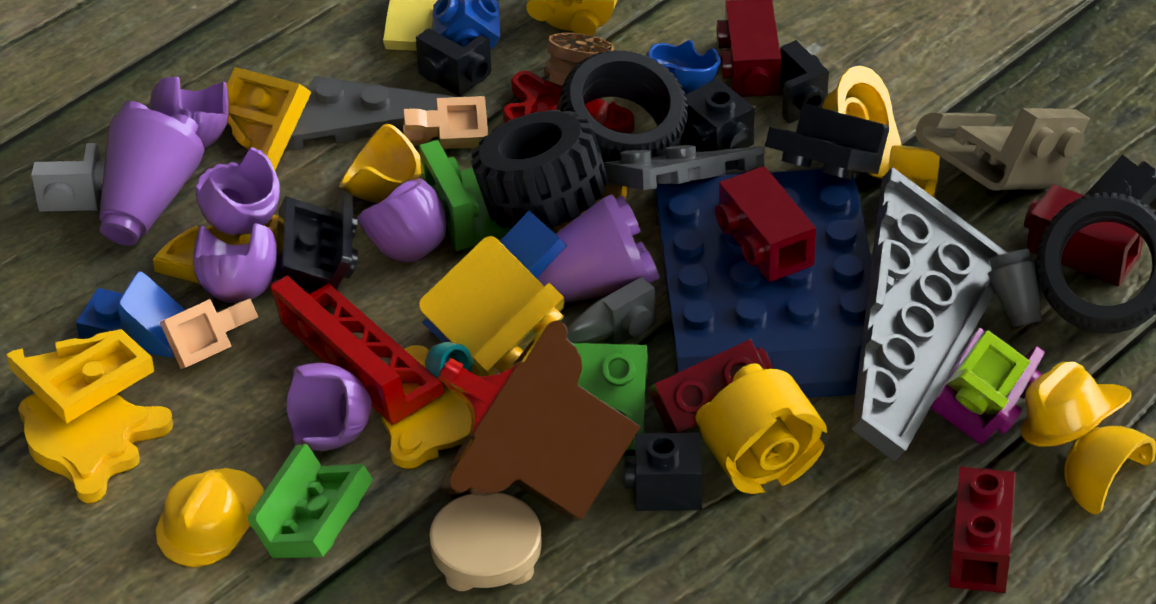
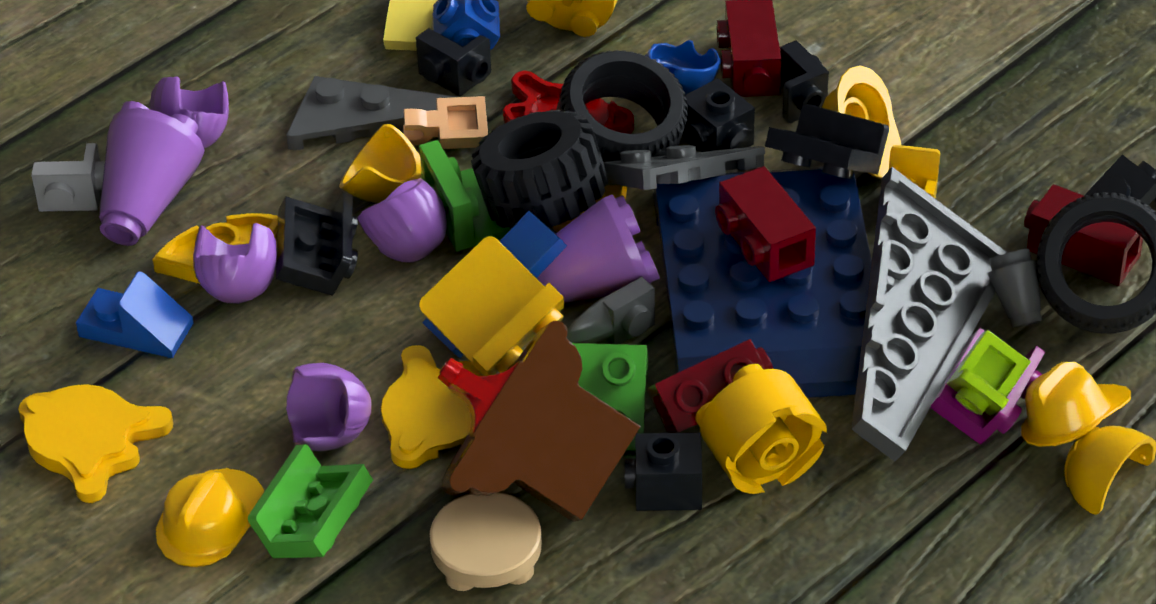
(82, 371): yellow wing -> none
(202, 330): light nougat plate -> none
(239, 194): medium lavender hair -> none
(264, 111): yellow wing -> none
(334, 343): red fence -> none
(443, 352): teal hinge -> none
(568, 51): medium nougat wheel -> none
(982, 529): dark red brick -> none
(1007, 157): dark tan piece -> none

